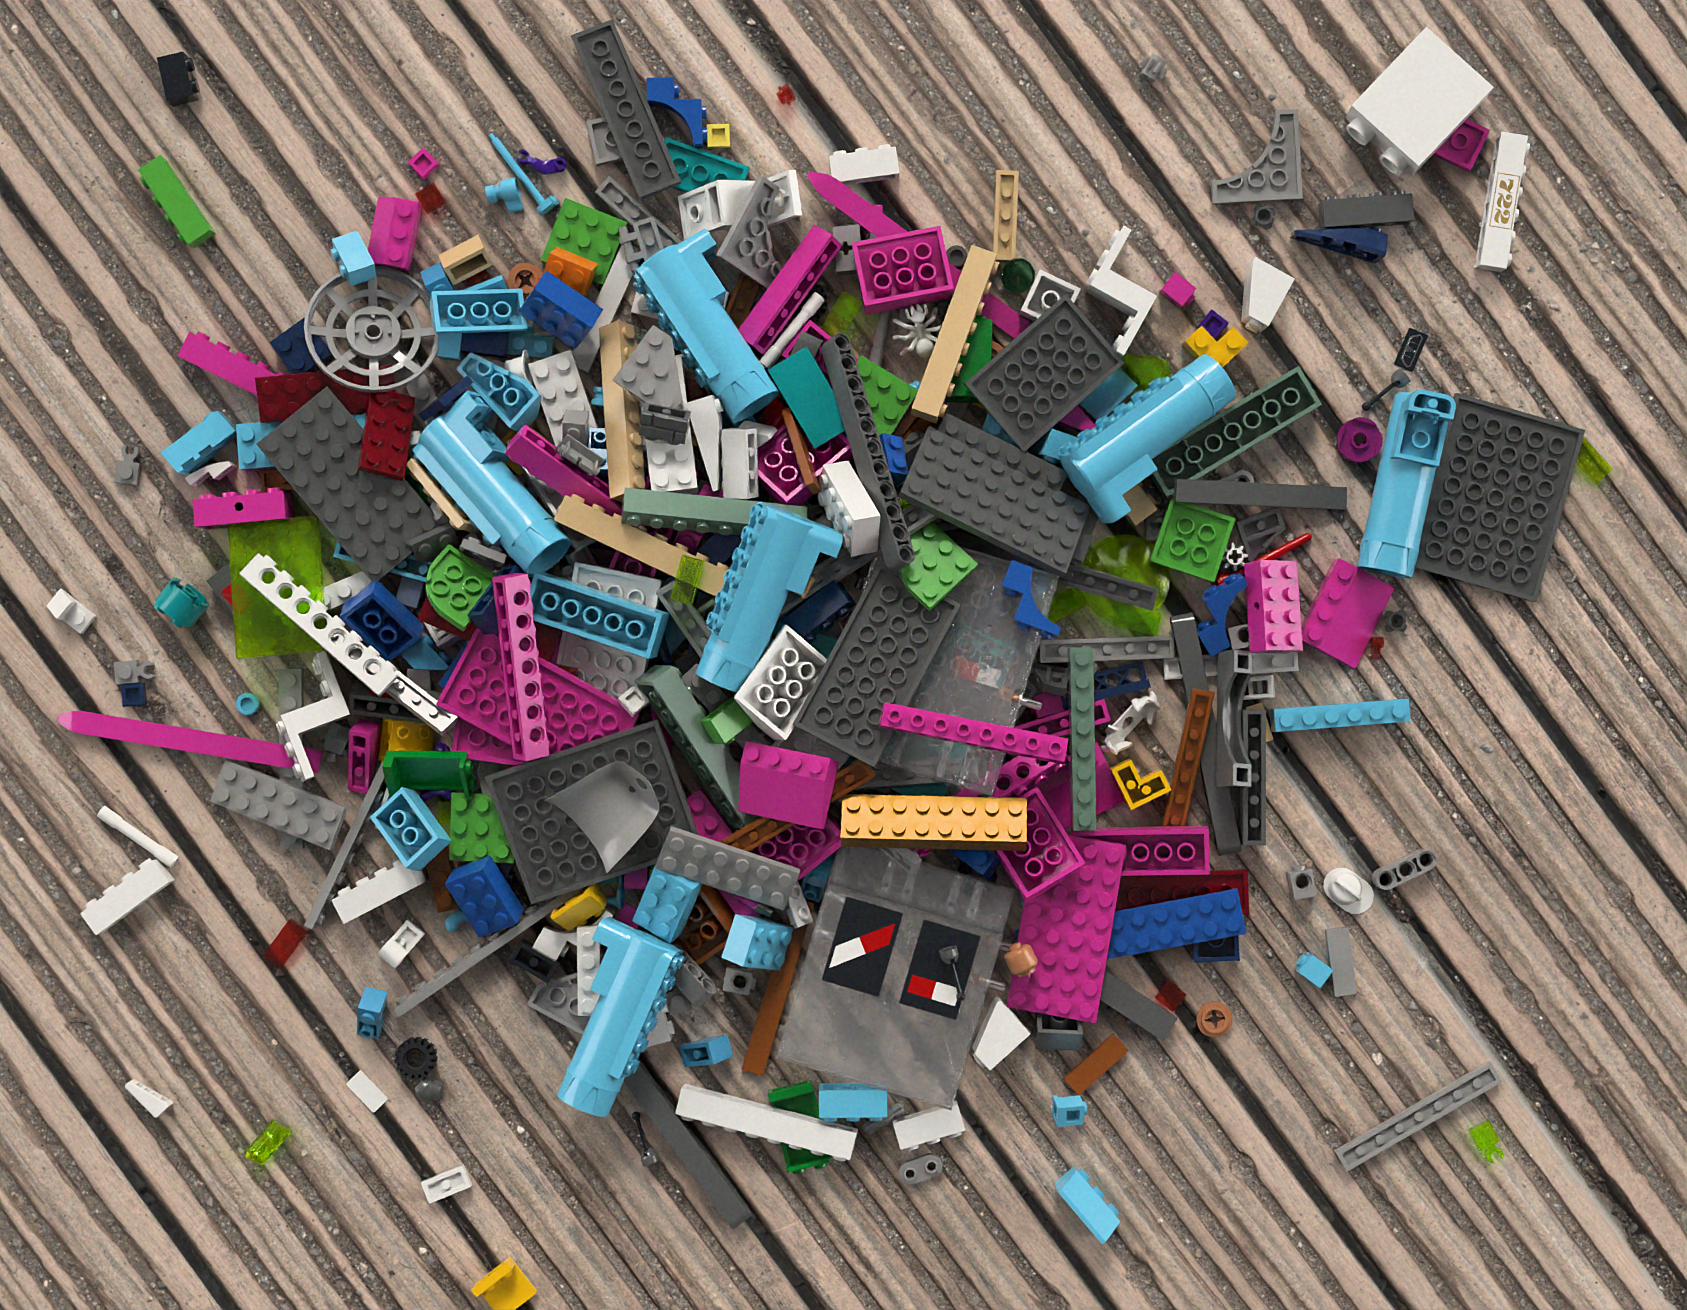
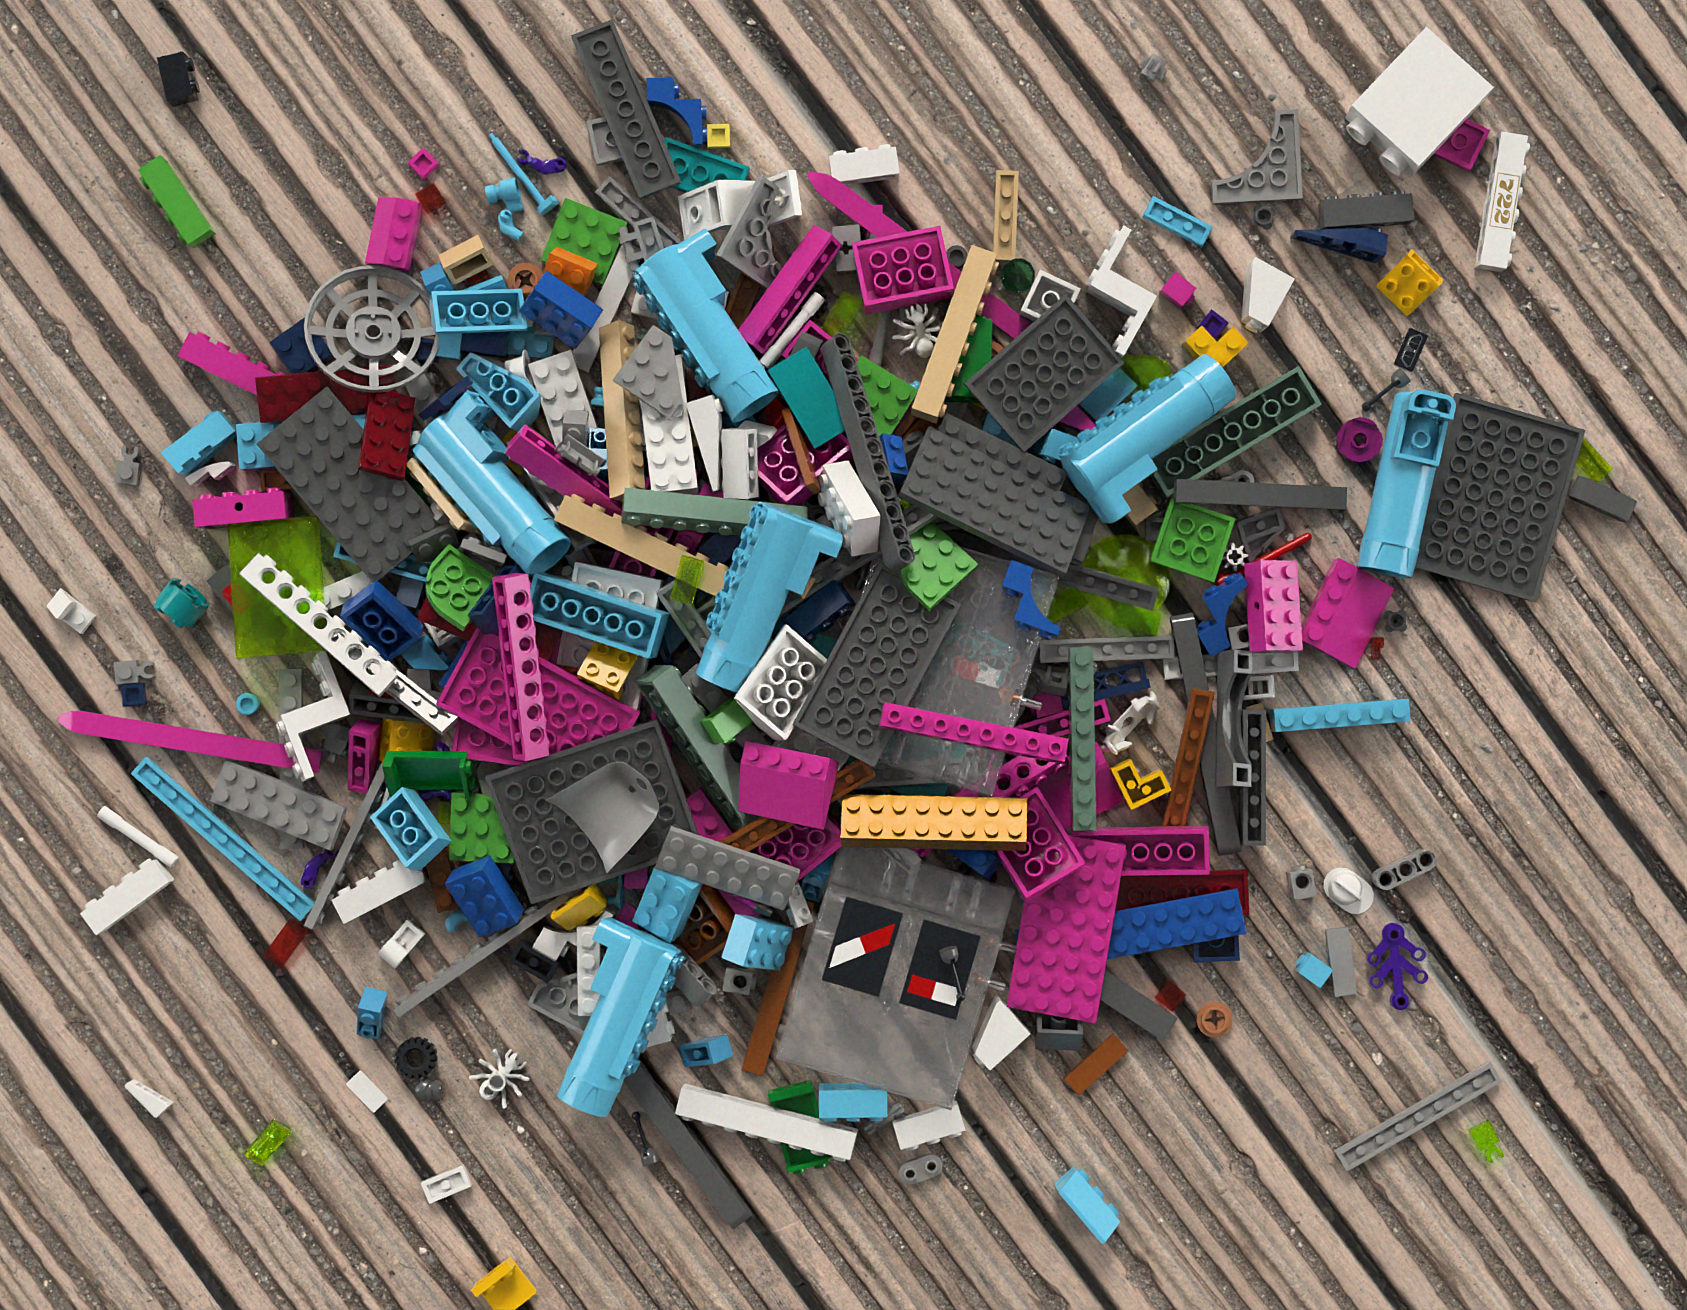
(223, 838): none -> medium azure plate
(312, 868): none -> dark purple arm
(353, 258): medium azure brick -> none
(425, 349): none -> dark blue tile
(498, 1079): none -> white animal
(506, 225): none -> medium azure arm
(607, 668): none -> yellow bracket
(633, 700): white tile -> none
(664, 423): dark grey brick -> none
(785, 94): clear red plate -> none
(1020, 959): nougat head -> none
(1068, 1110): medium azure brick -> none
(1177, 221): none -> medium azure tile
(1395, 962): none -> dark purple plant
(1409, 283): none -> yellow bracket
(1602, 499): none -> dark grey beam

